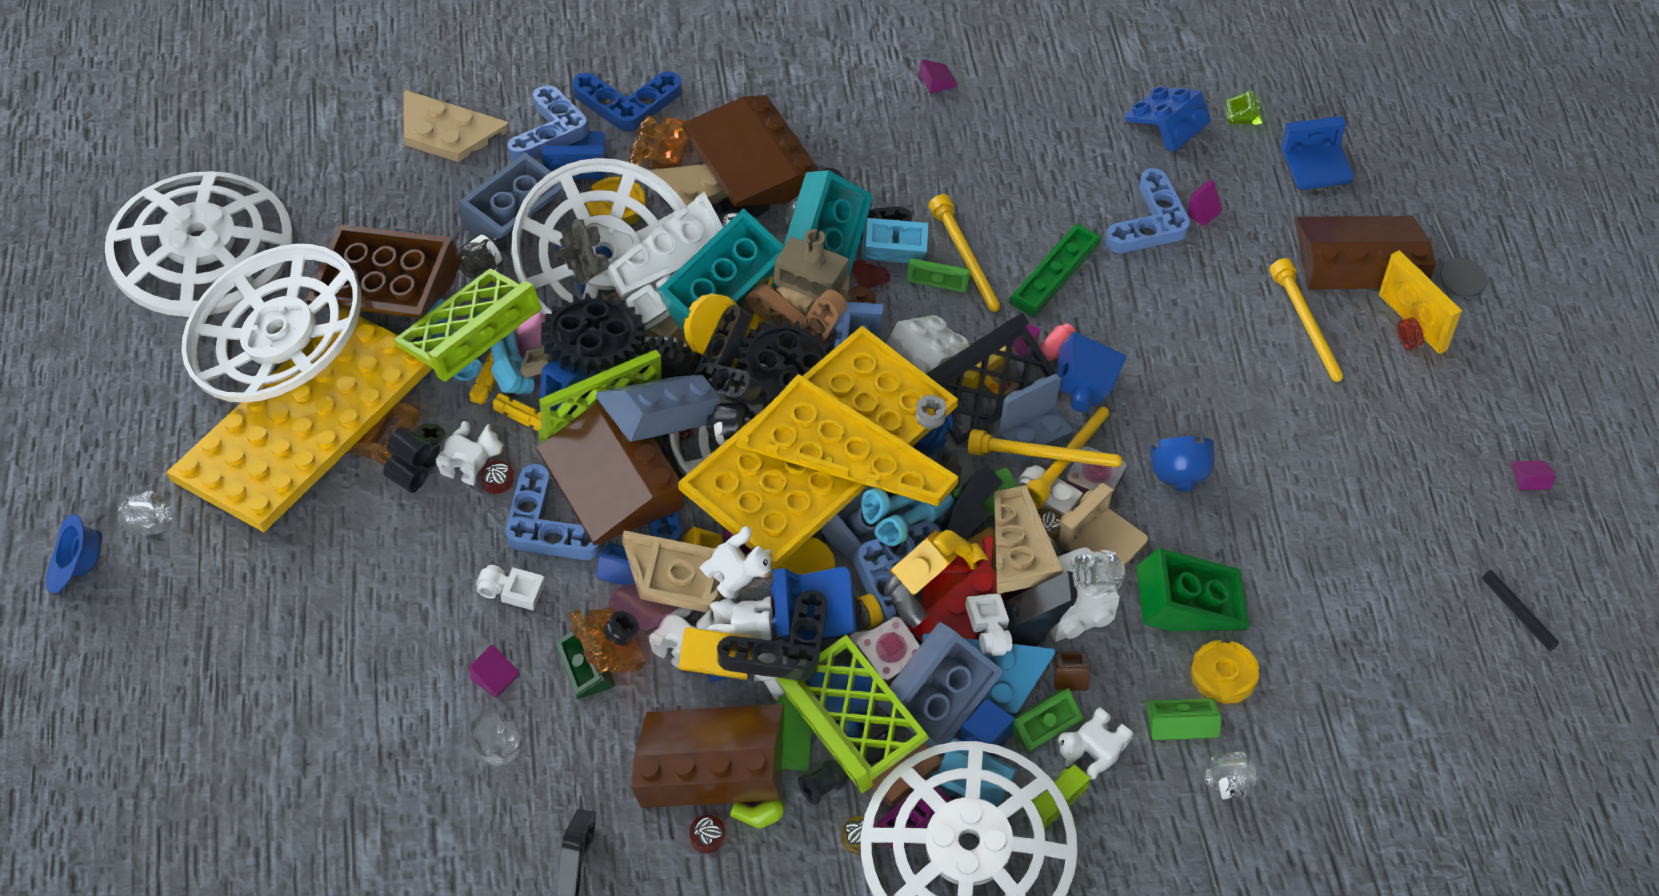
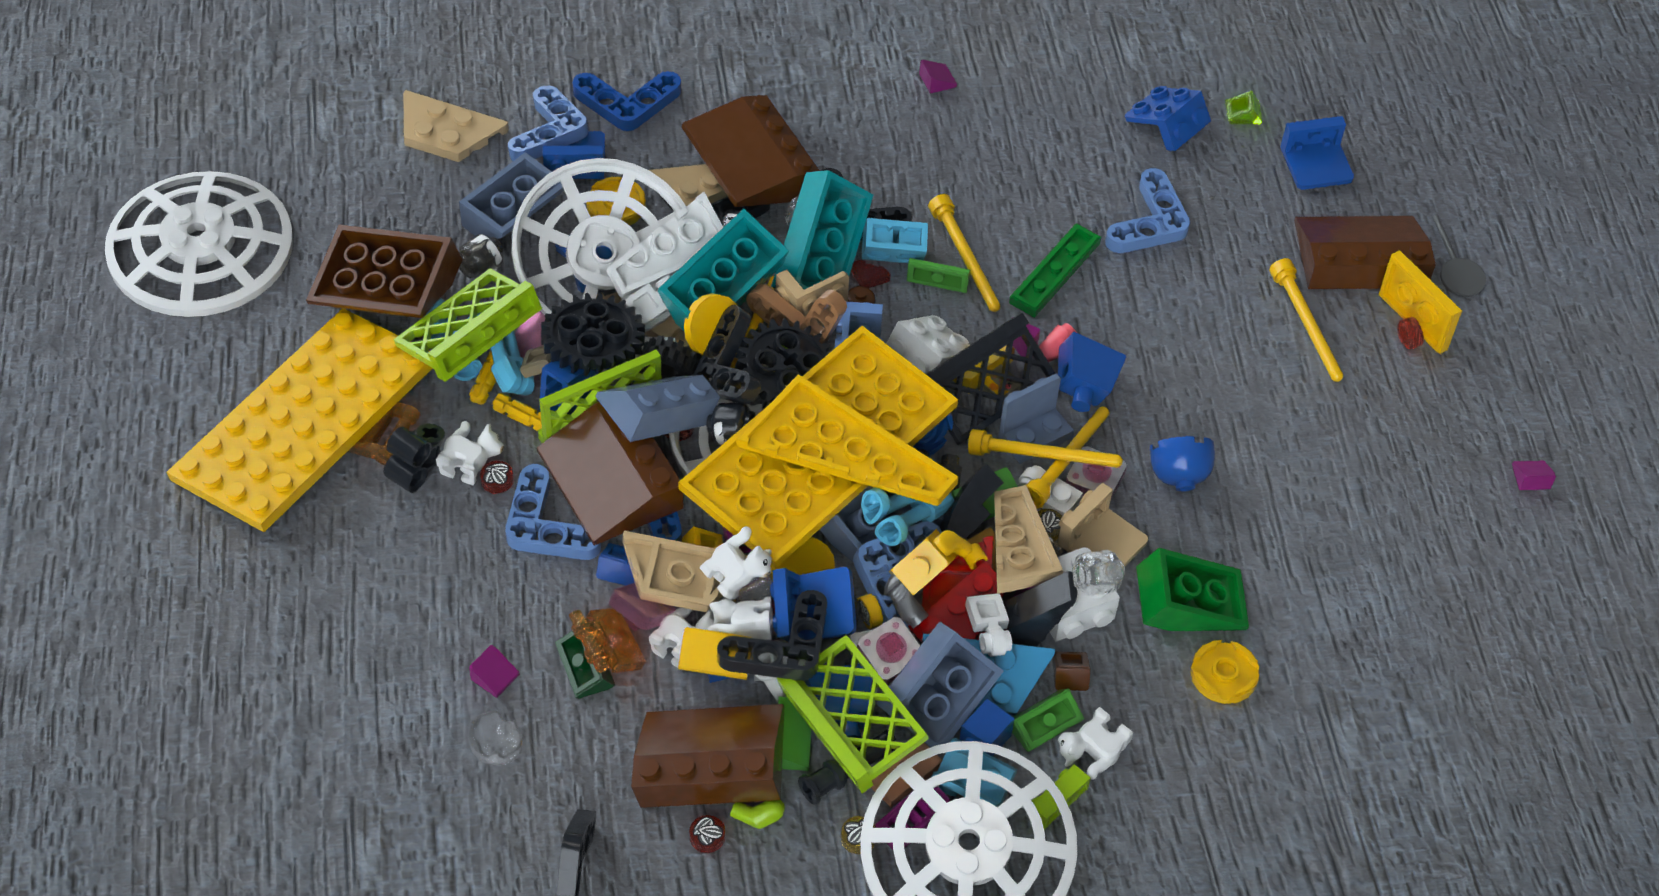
(74, 554): blue piece -> none
(144, 513): clear head -> none
(268, 318): white dish -> none
(518, 589): white plate -> none
(579, 254): clear smoke hips -> none
(622, 620): black bush -> none
(668, 147): clear orange plate -> none
(809, 267): dark tan brick -> none
(931, 402): light grey bush -> none
(1183, 719): bright green slope -> none
(1204, 204): magenta slope -> none
(1231, 775): clear head -> none
(1520, 610): black bar -> none

